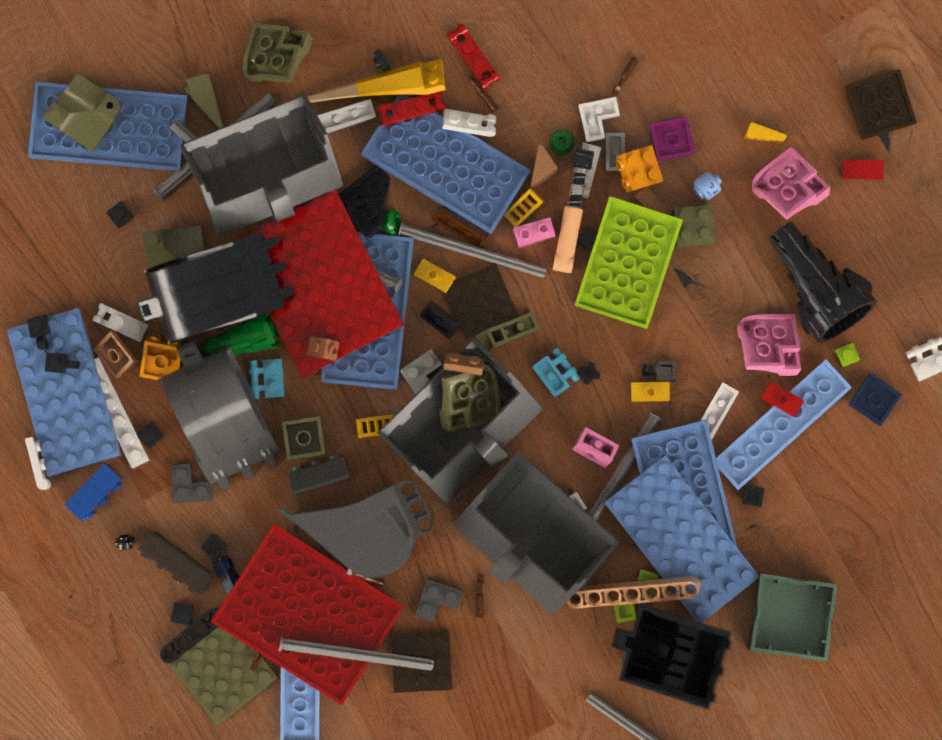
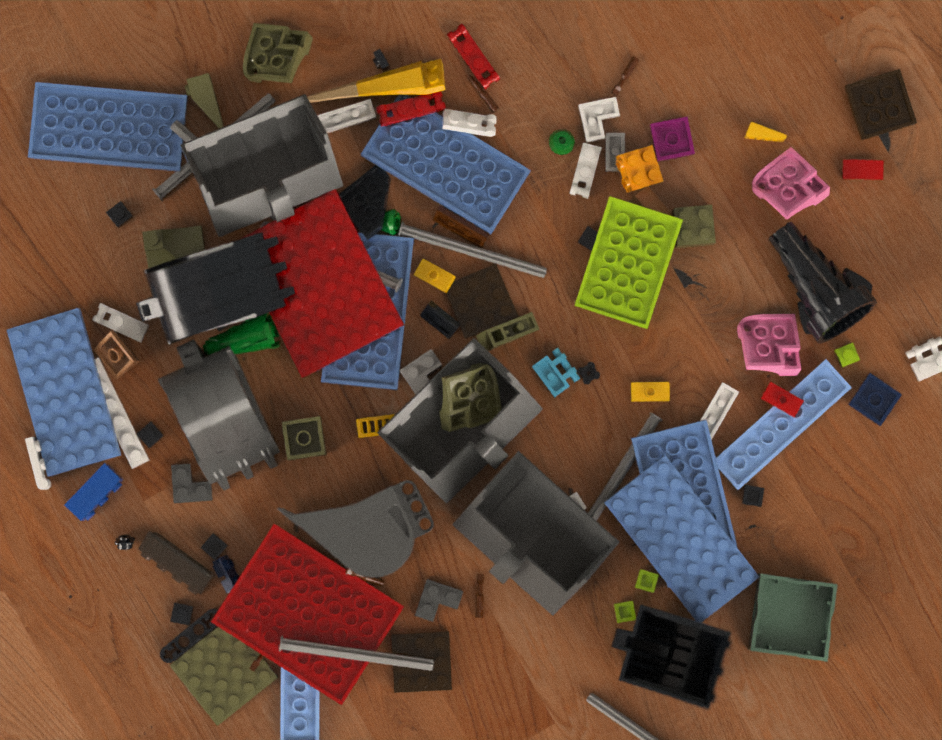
(38, 329): black plate -> none
(58, 363): black plate -> none
(83, 112): olive slope -> none
(159, 357): light orange plate -> none
(273, 378): medium azure plate -> none
(319, 474): dark grey slope -> none
(322, 348): nougat bracket -> none
(464, 363): medium nougat plate -> none
(512, 219): yellow slope -> none
(534, 232): bright pink brick -> none
(543, 168): medium nougat slope -> none
(572, 212): piece -> none
(595, 447): bright pink brick -> none
(642, 589): light nougat beam -> none
(663, 370): black plate -> none
(707, 186): light blue head -> none

